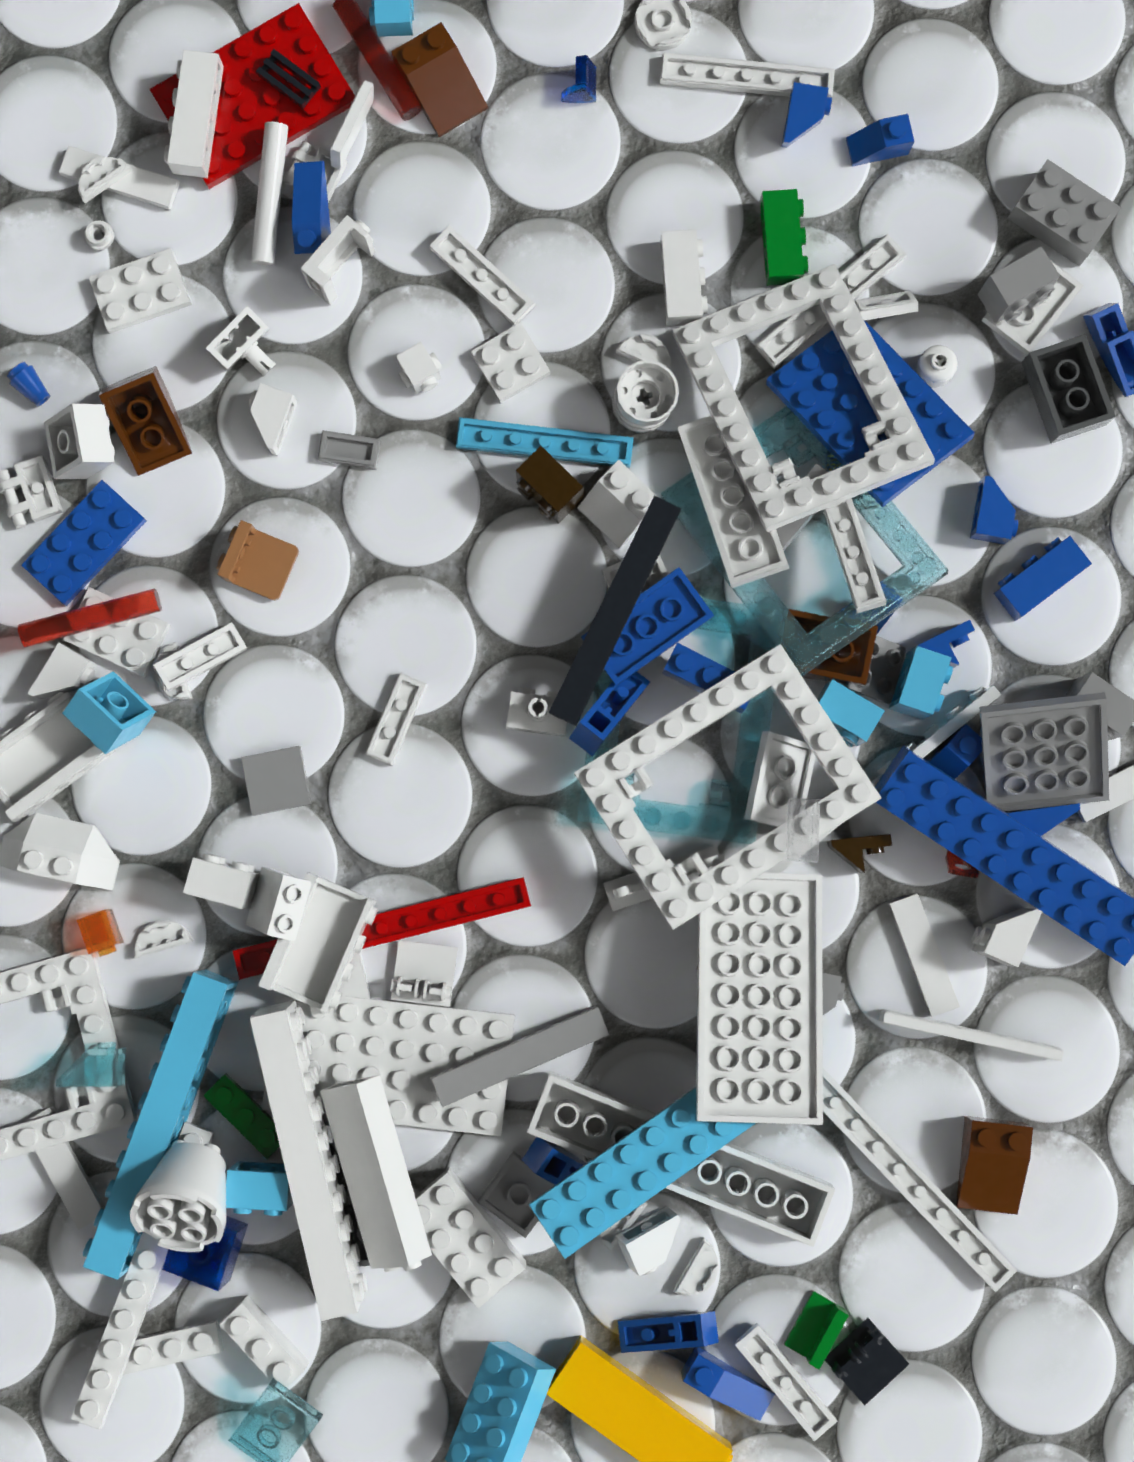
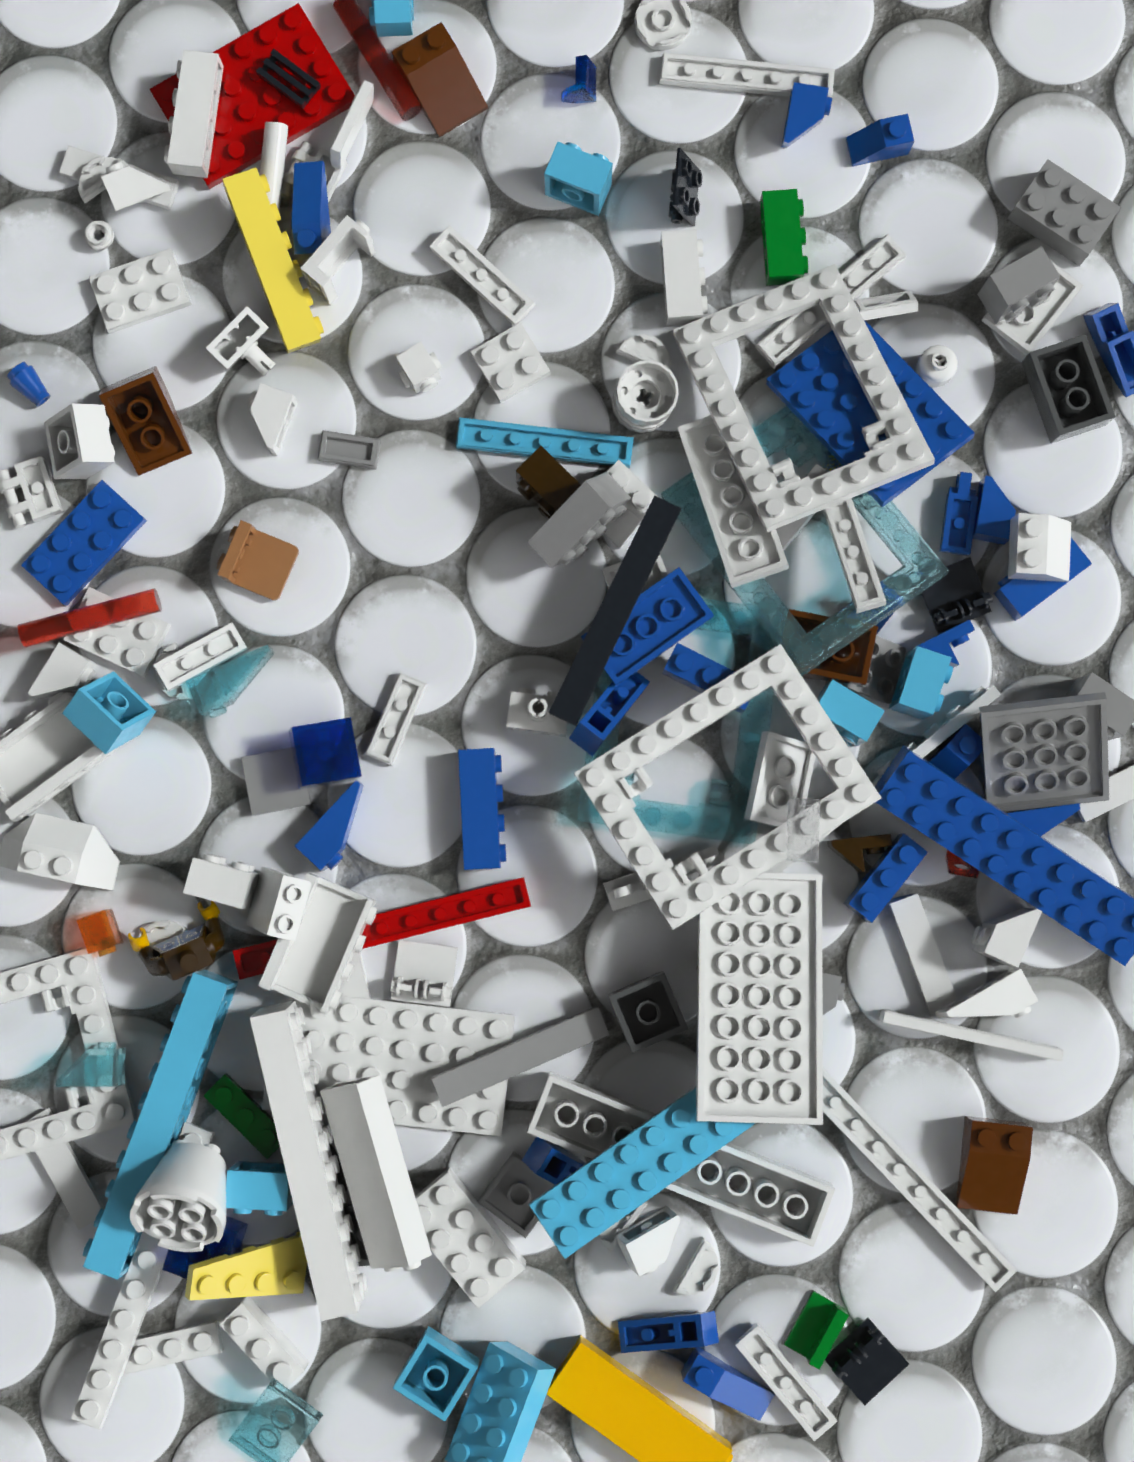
(132, 185): none -> white slope
(185, 951): none -> dark brown torso
(224, 684): none -> clear light blue slope
(255, 1271): none -> light yellow wing
(271, 259): none -> light yellow brick
(324, 753): none -> clear blue brick
(330, 833): none -> blue slope
(436, 1373): none -> medium azure brick
(480, 808): none -> blue brick
(578, 177): none -> medium azure brick
(580, 520): none -> light grey brick
(648, 1011): none -> dark grey brick
(685, 184): none -> black hinge
(885, 877): none -> blue brick
(957, 597): none -> black hinge
(959, 517): none -> blue hinge
(1001, 996): none -> white slope
(1039, 548): none -> white slope

